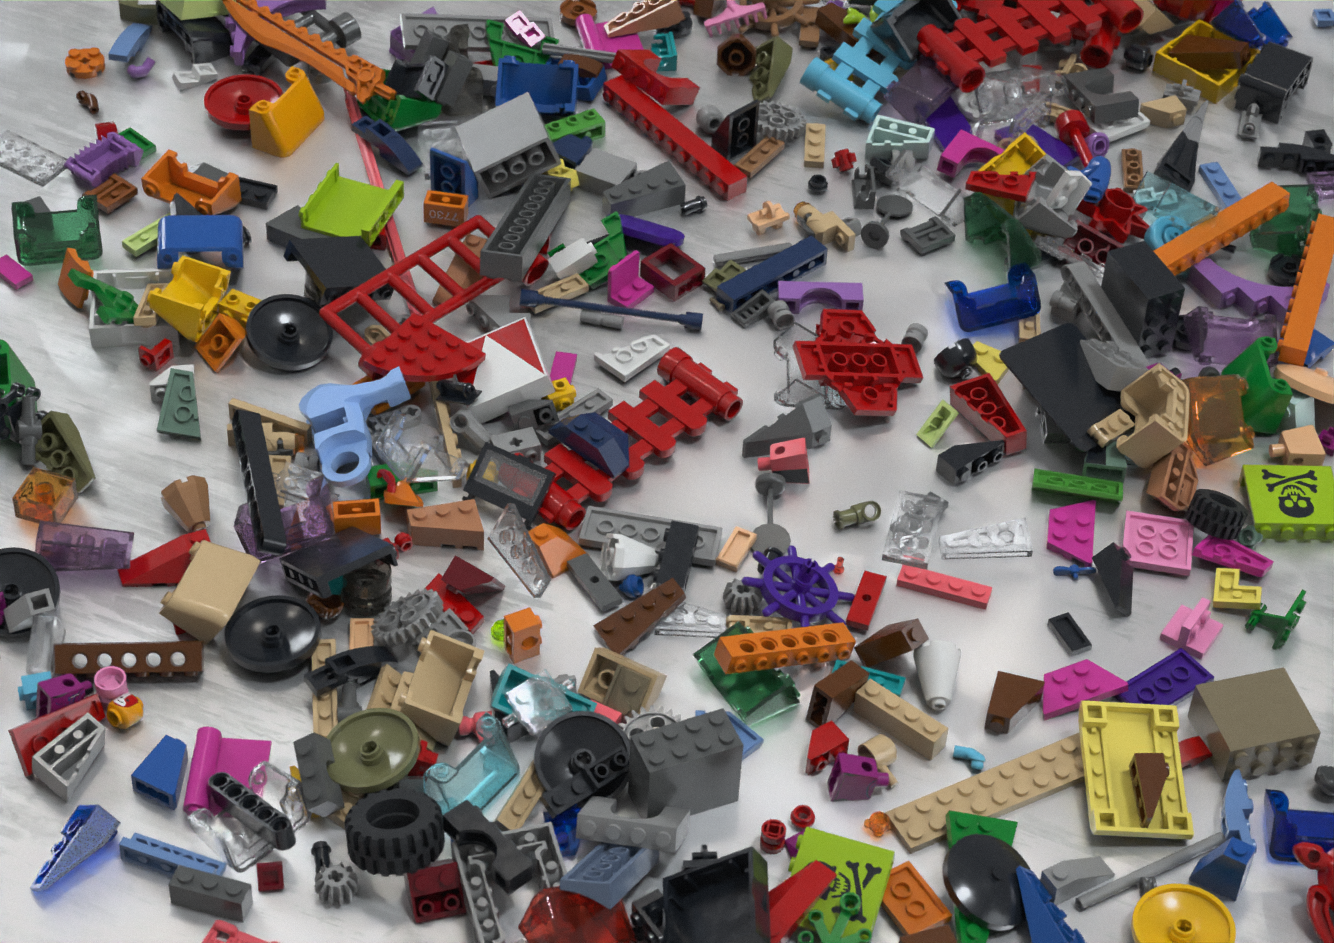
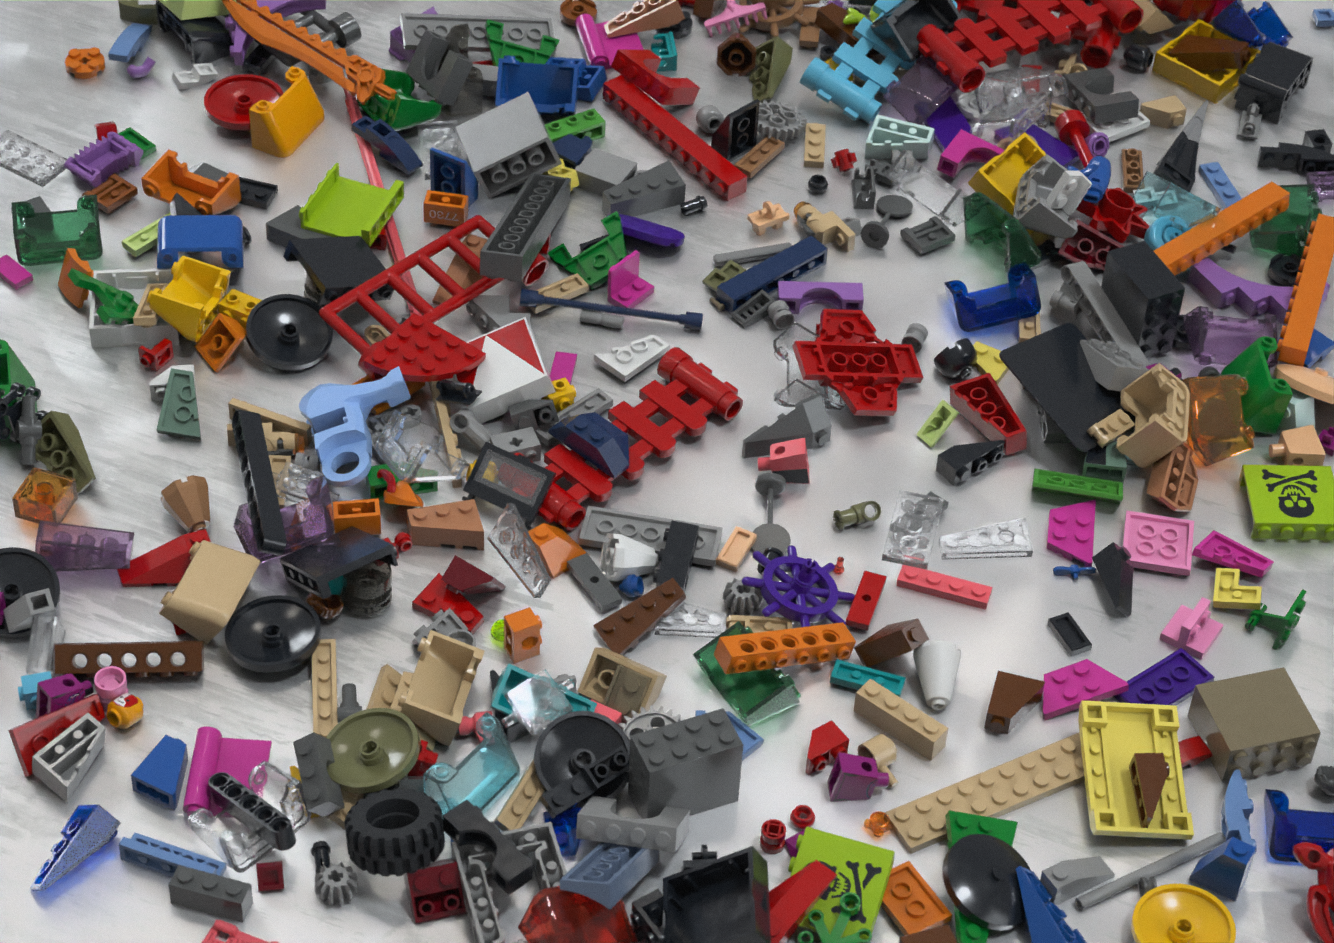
(88, 100): reddish brown arm -> none
(350, 665): black slope -> none
(361, 633): light nougat tile -> none
(407, 617): light grey gear -> none
(417, 80): black panel -> none
(524, 30): slope -> none
(560, 50): light grey axle -> none
(573, 259): white brick -> none
(587, 66): reddish brown slope -> none
(681, 285): dark red window -> none
(835, 693): reddish brown slope -> none
(881, 164): black tile -> none
(970, 754): medium azure arm -> none
(1010, 186): red wing -> none
(1049, 245): clear wing -> none
(1184, 93): light grey hips -> none
(1216, 514): black tyre -> none
(1244, 535): sand green plate -> none

